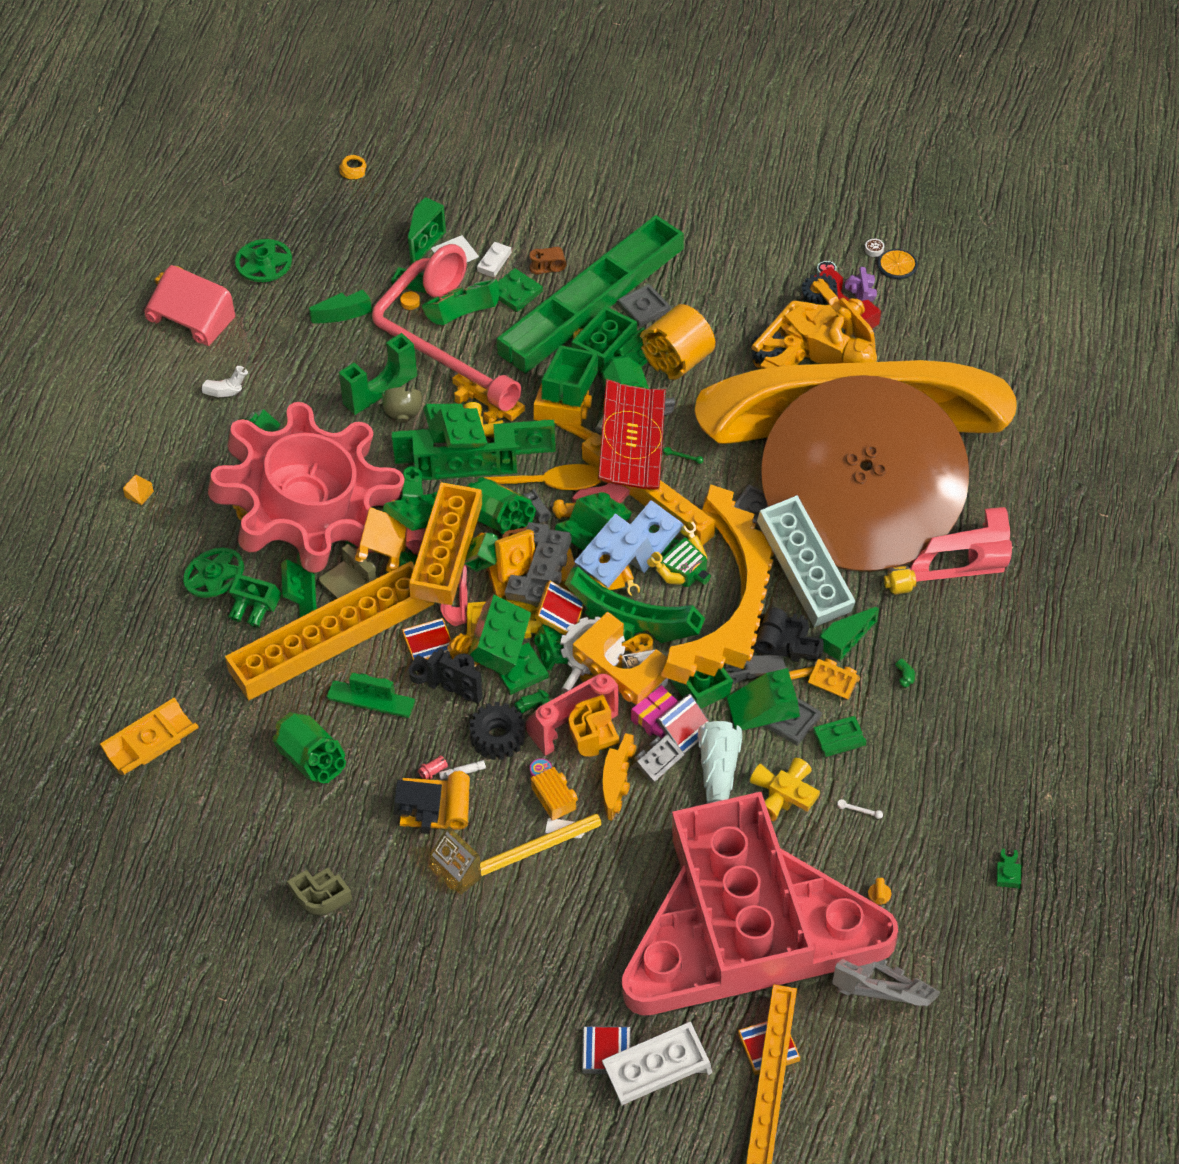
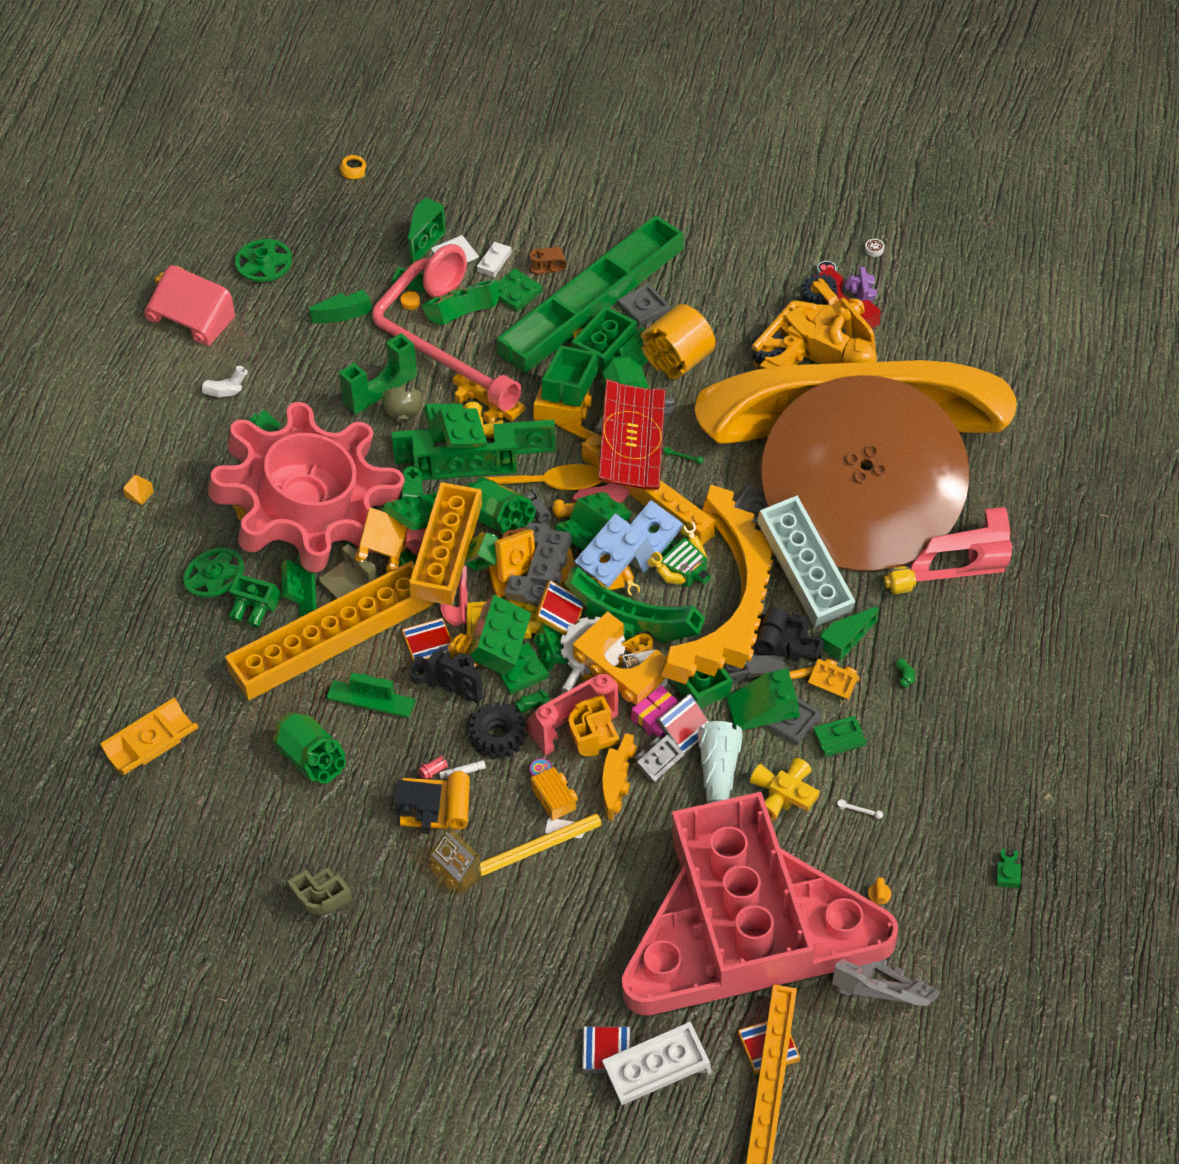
(897, 264): light orange wheel -> none

